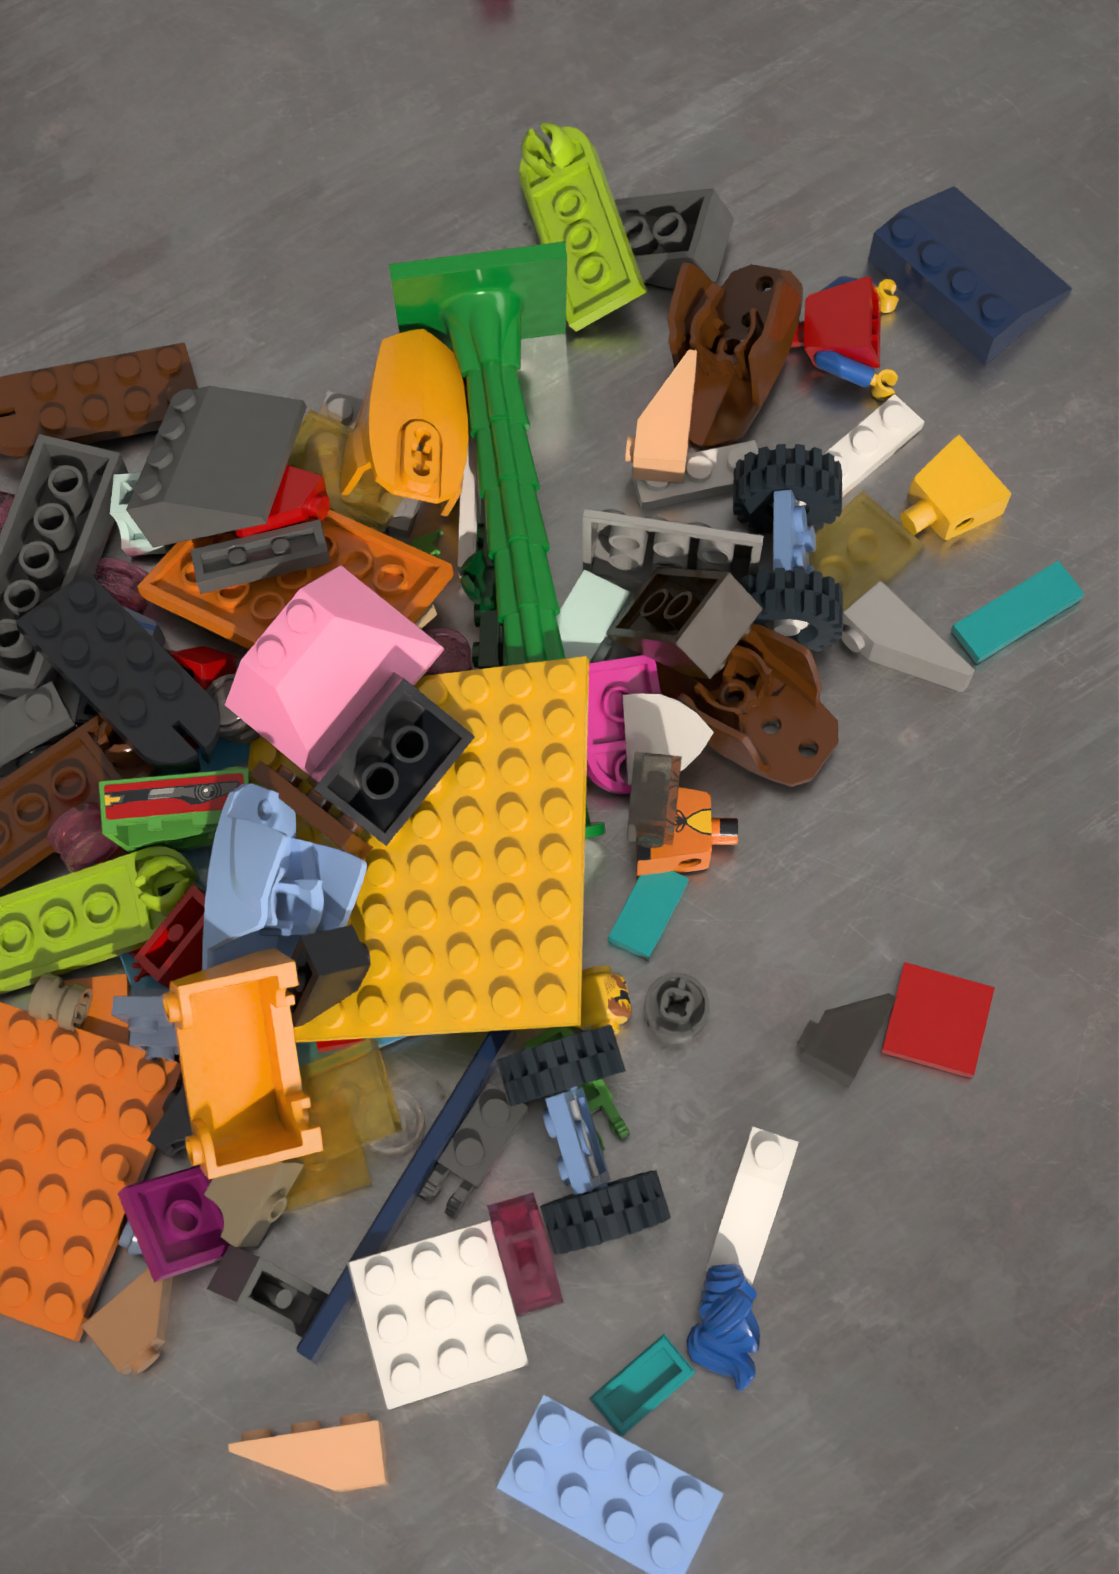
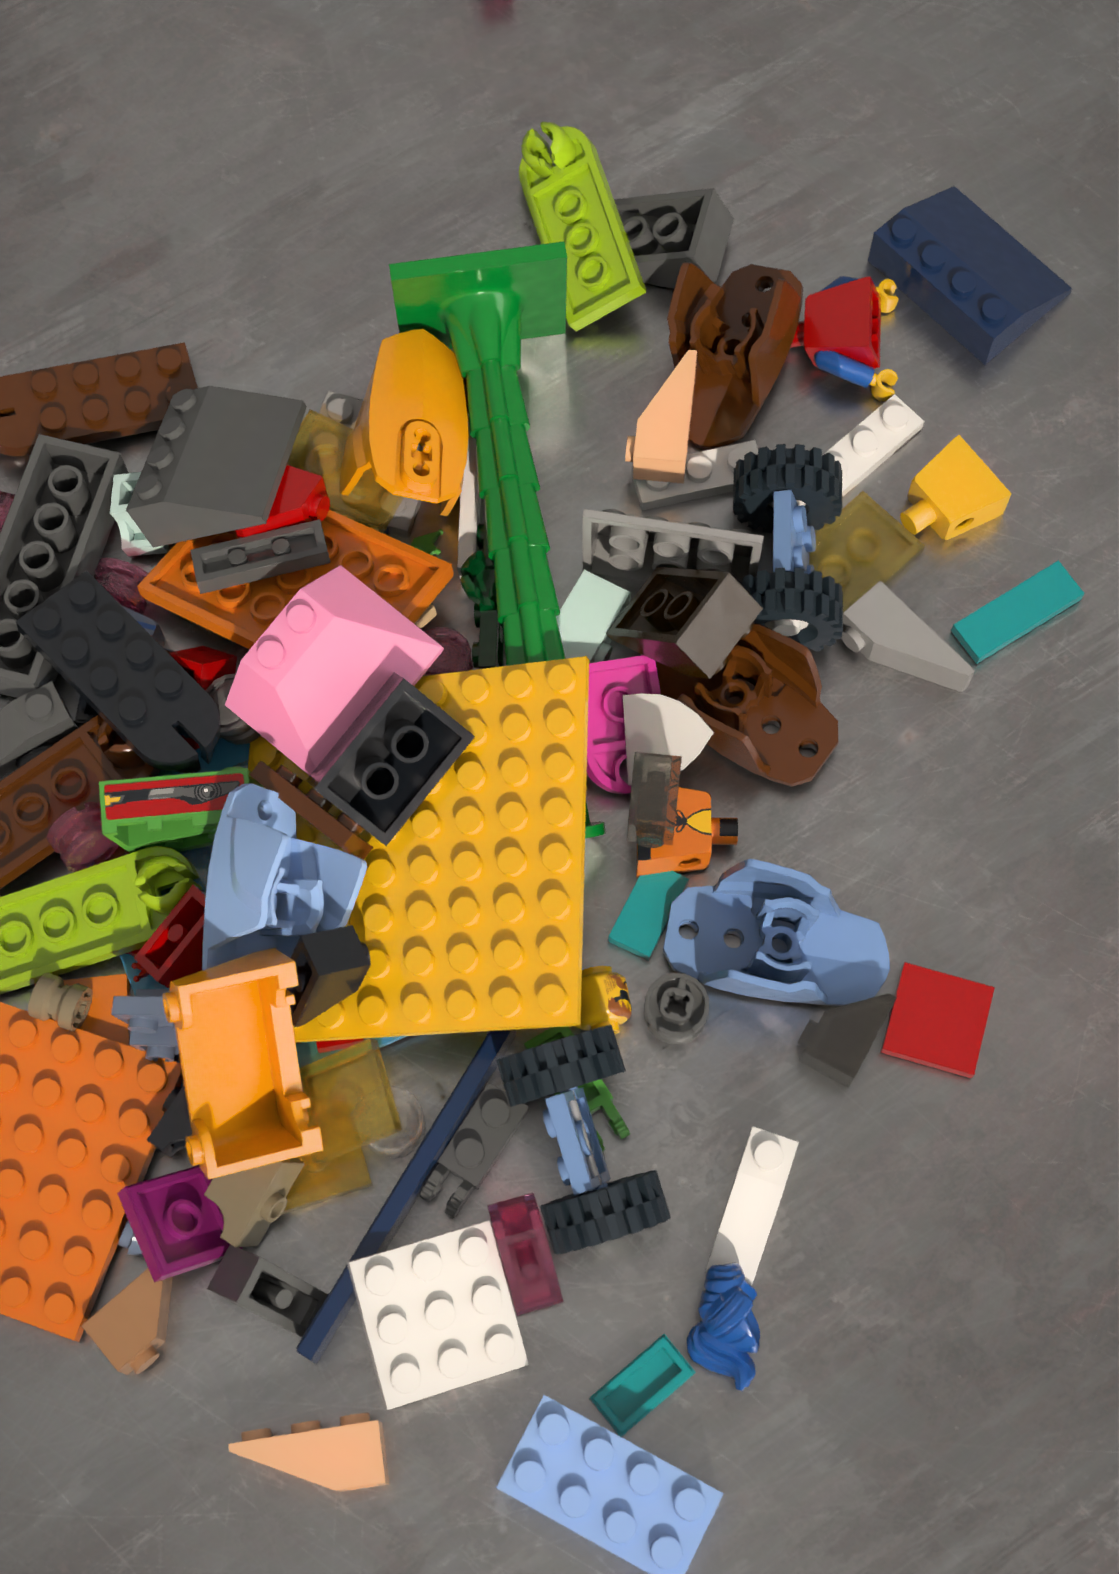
(789, 934): none -> medium blue piece

